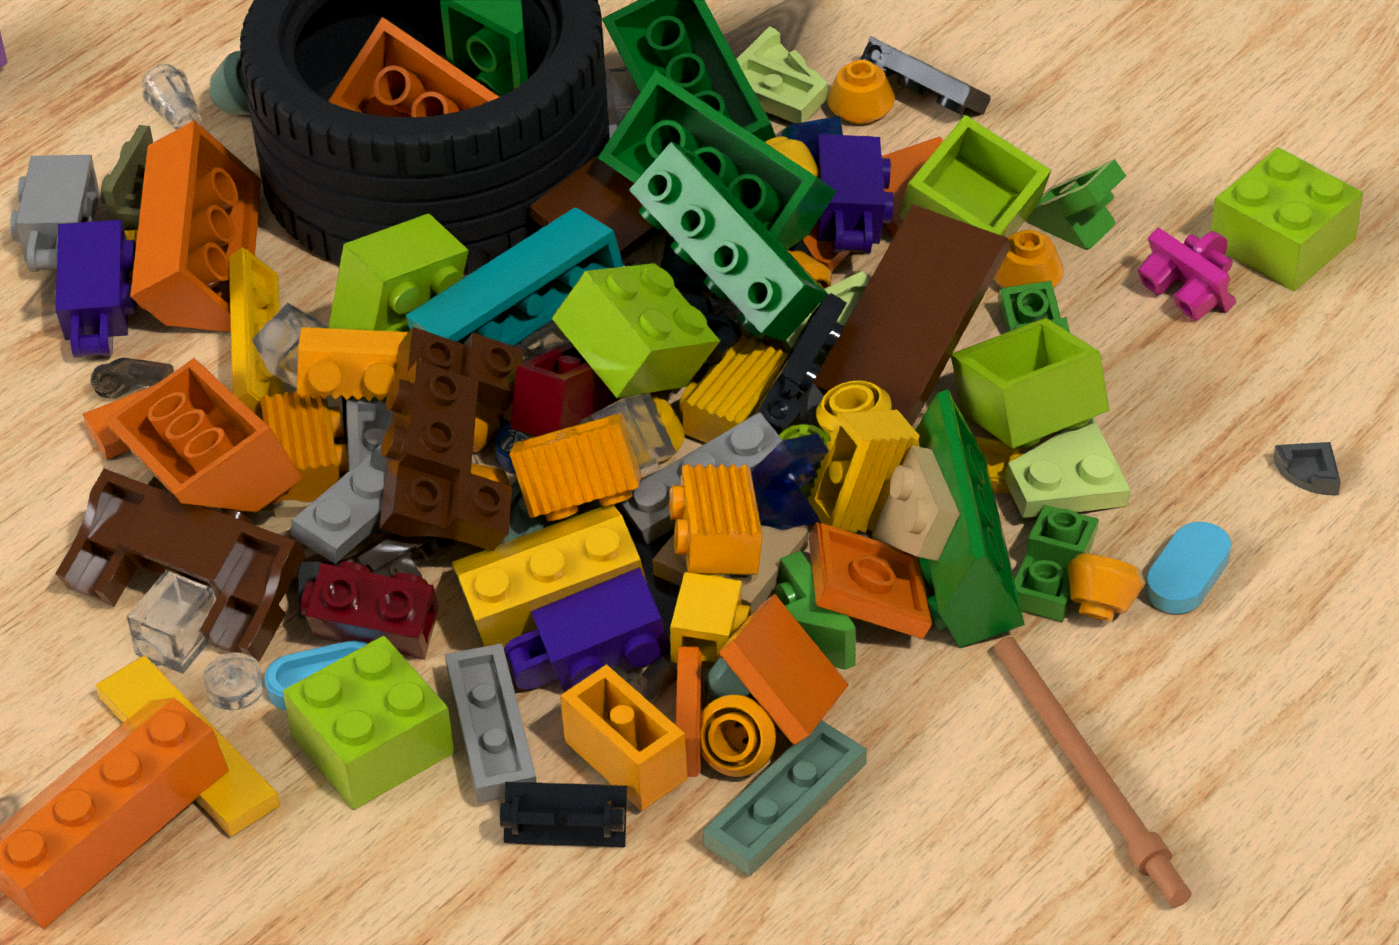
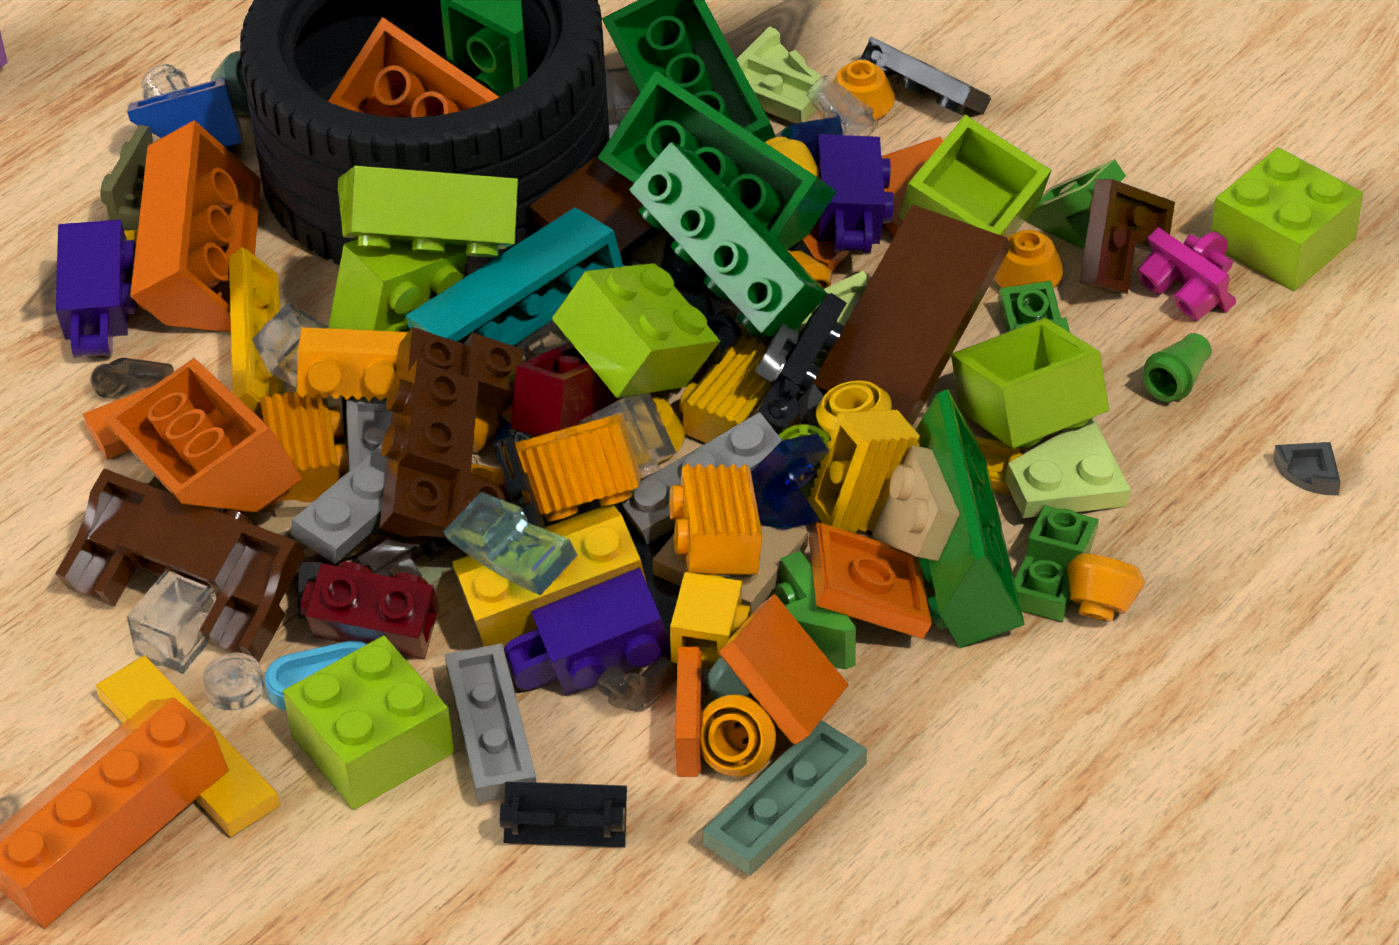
(52, 193): light grey brick -> none
(205, 103): none -> blue slope
(428, 210): none -> lime slope
(509, 545): none -> clear light blue slope
(517, 479): none -> black pin
(624, 737): light orange brick -> none
(777, 352): none -> dark grey tile
(834, 100): none -> clear cone
(1118, 223): none -> reddish brown plate
(1145, 848): nougat bar -> none
(1174, 370): none -> bright green cone
(1188, 567): medium azure tile -> none

